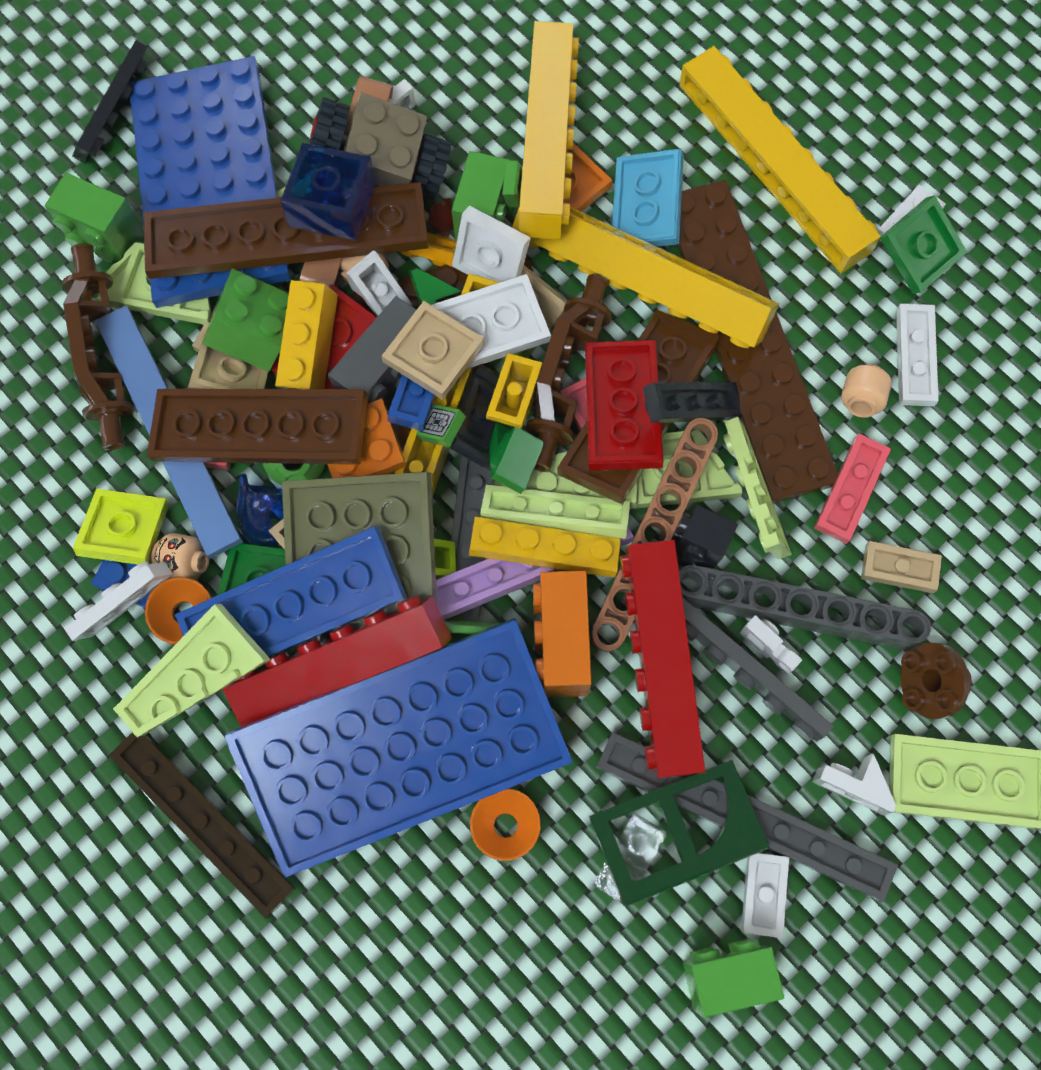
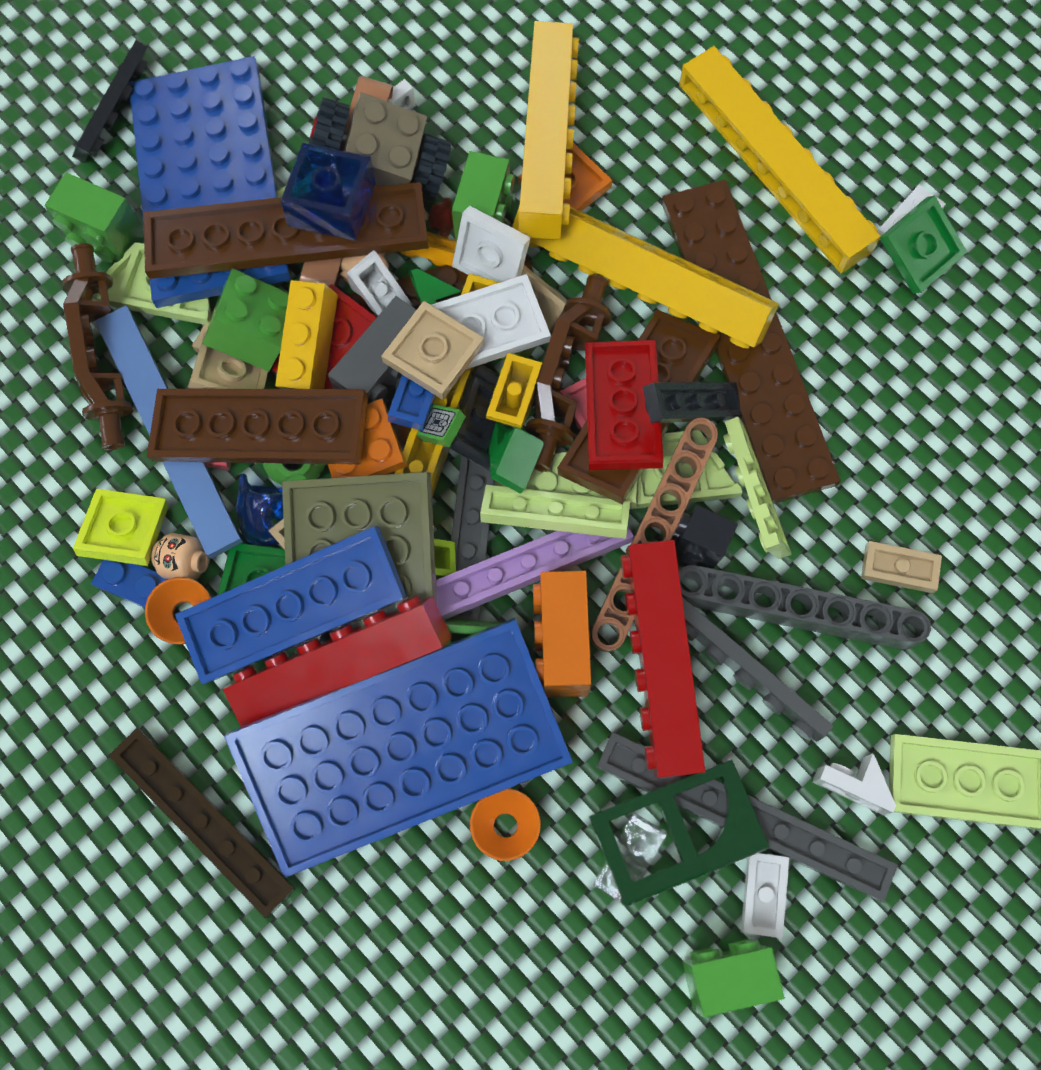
(117, 600): white plate -> none
(198, 666): yellowish green wing -> none
(512, 183): bright green tile -> none
(544, 547): yellow plate -> none
(649, 196): medium azure tile -> none
(765, 639): white plate -> none
(852, 488): coral plate -> none
(866, 390): light nougat head -> none
(917, 355): white plate -> none
(934, 680): reddish brown plate -> none

